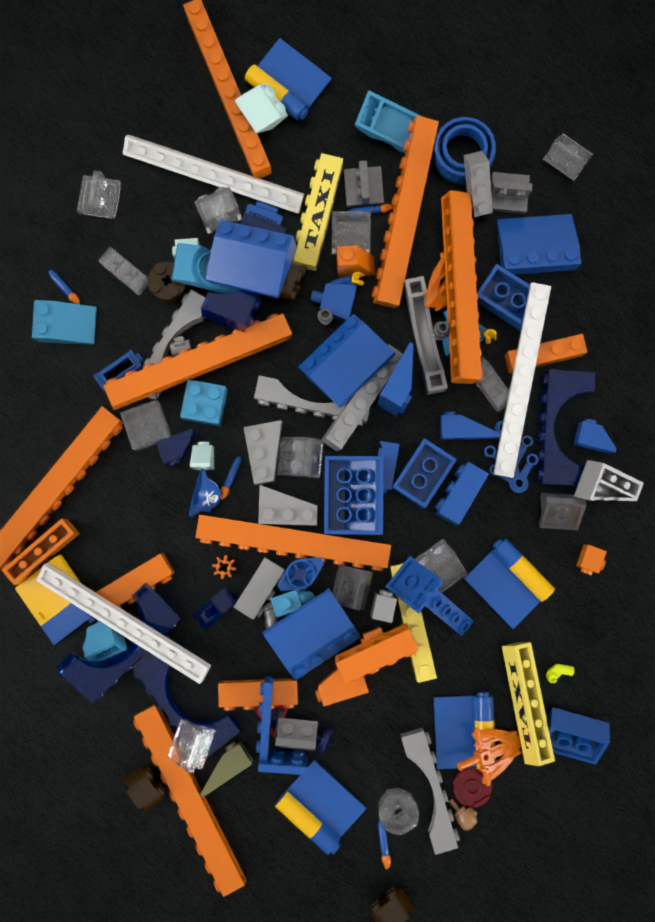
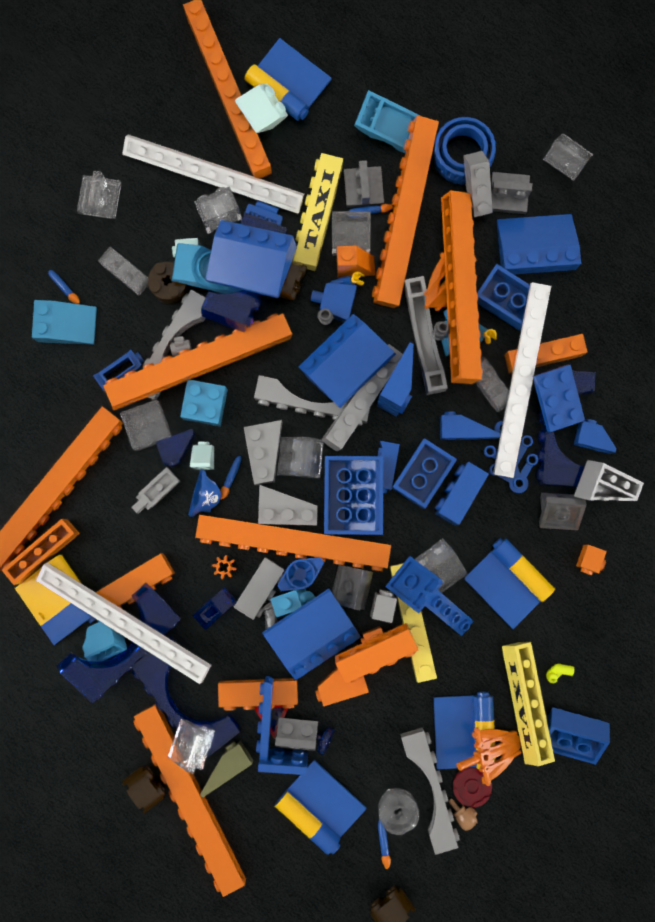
(155, 490): none -> light grey hinge
(558, 398): none -> blue plate

